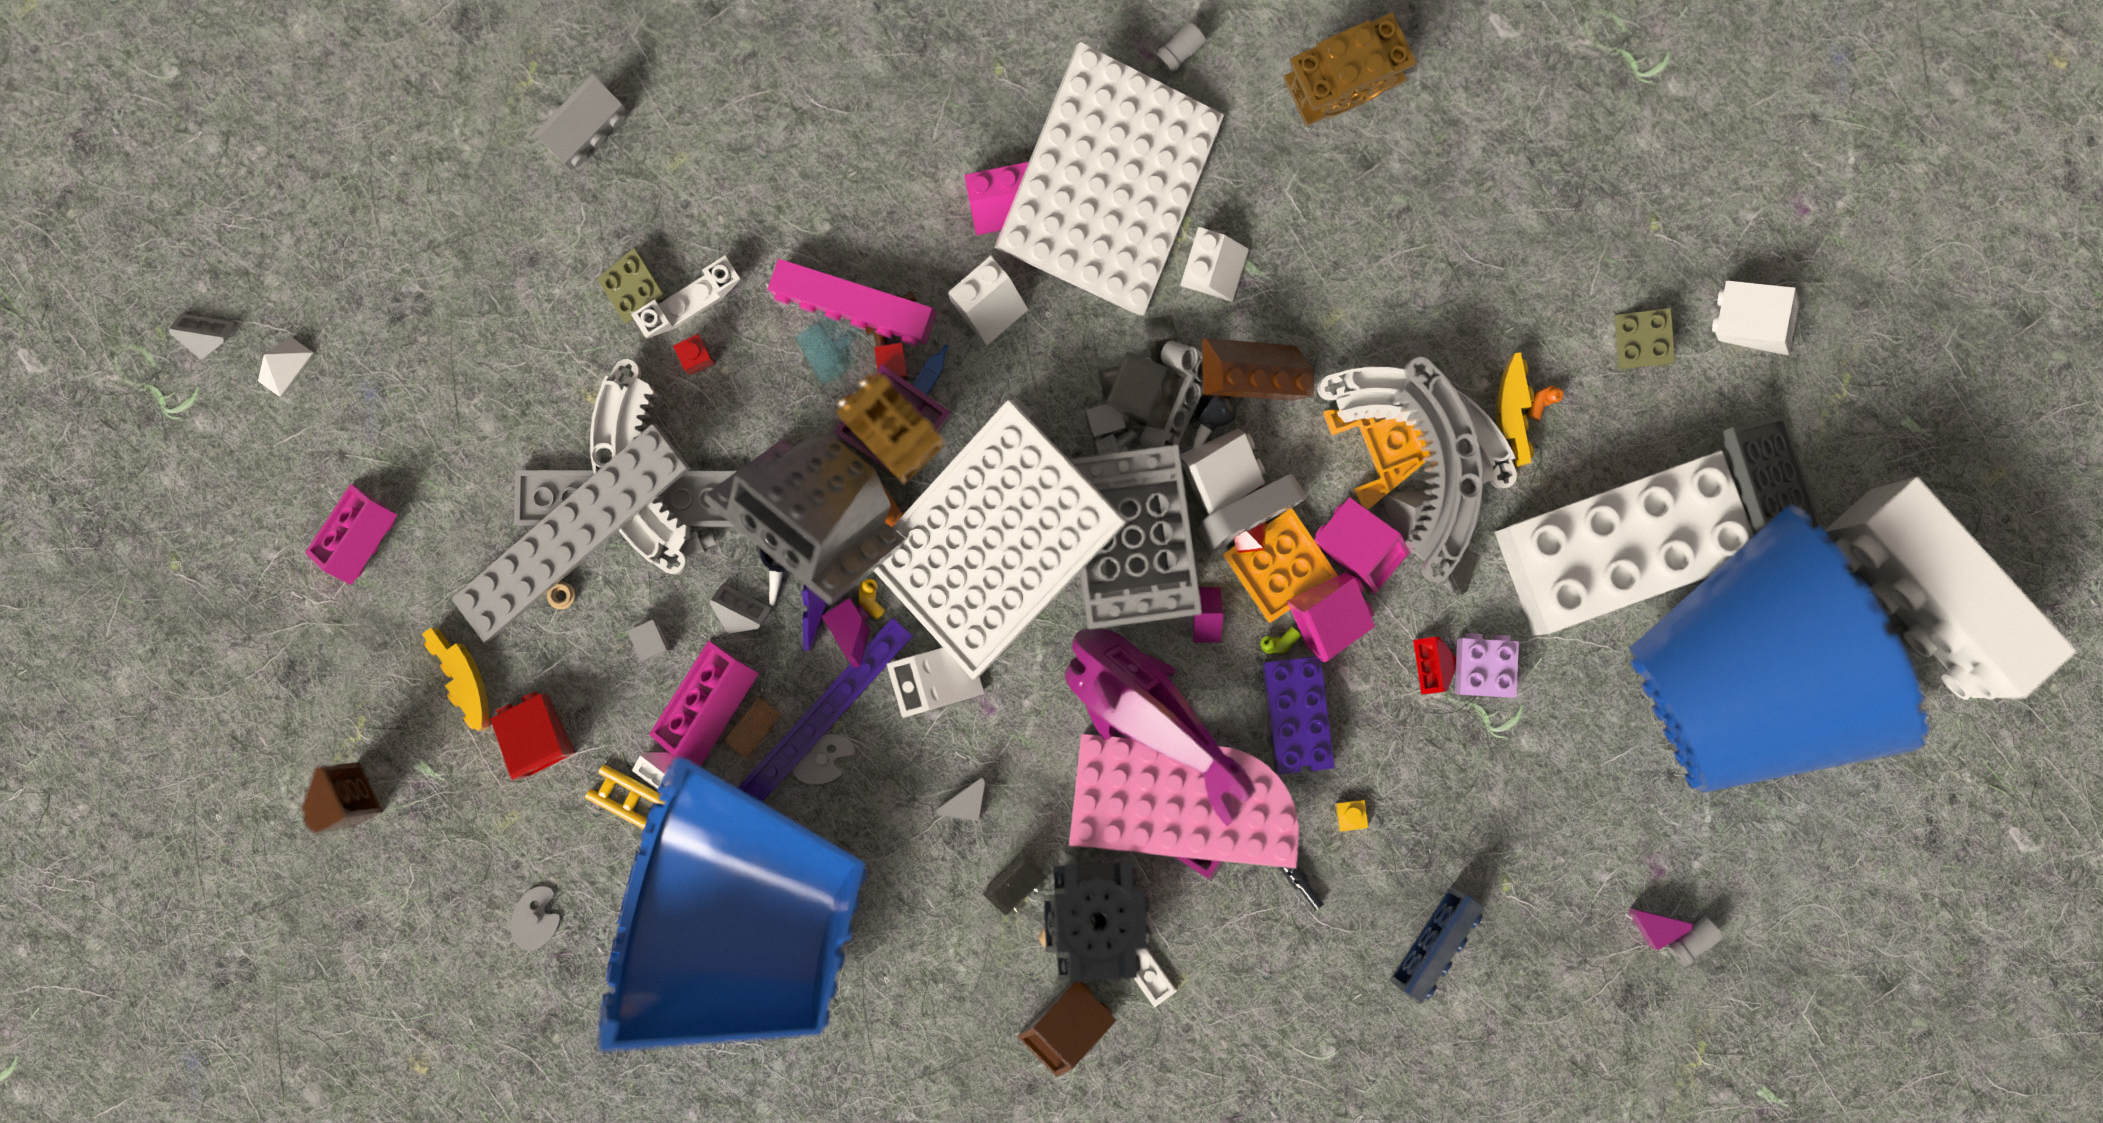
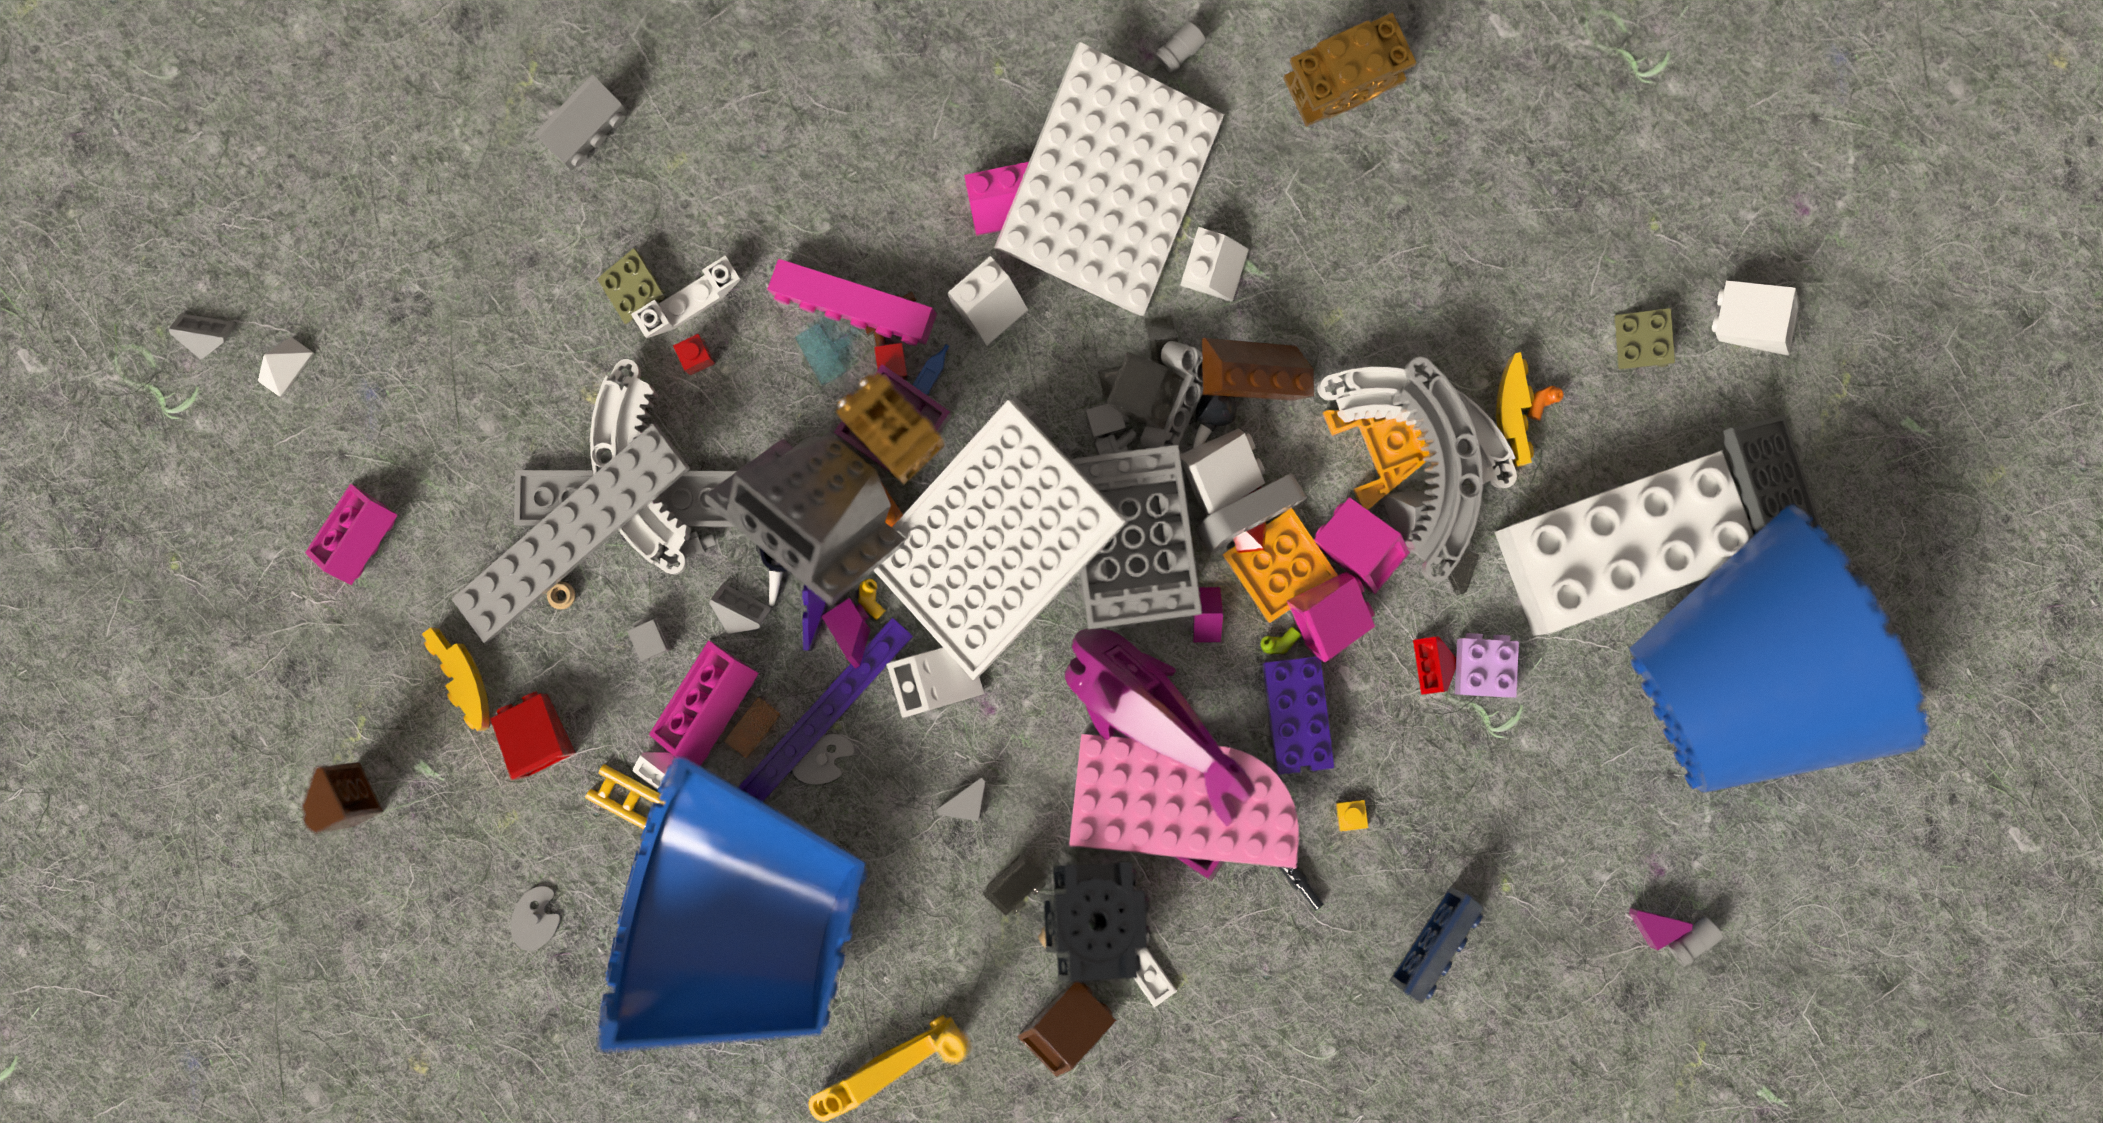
(888, 1067): none -> yellow piece
(1948, 593): white brick -> none

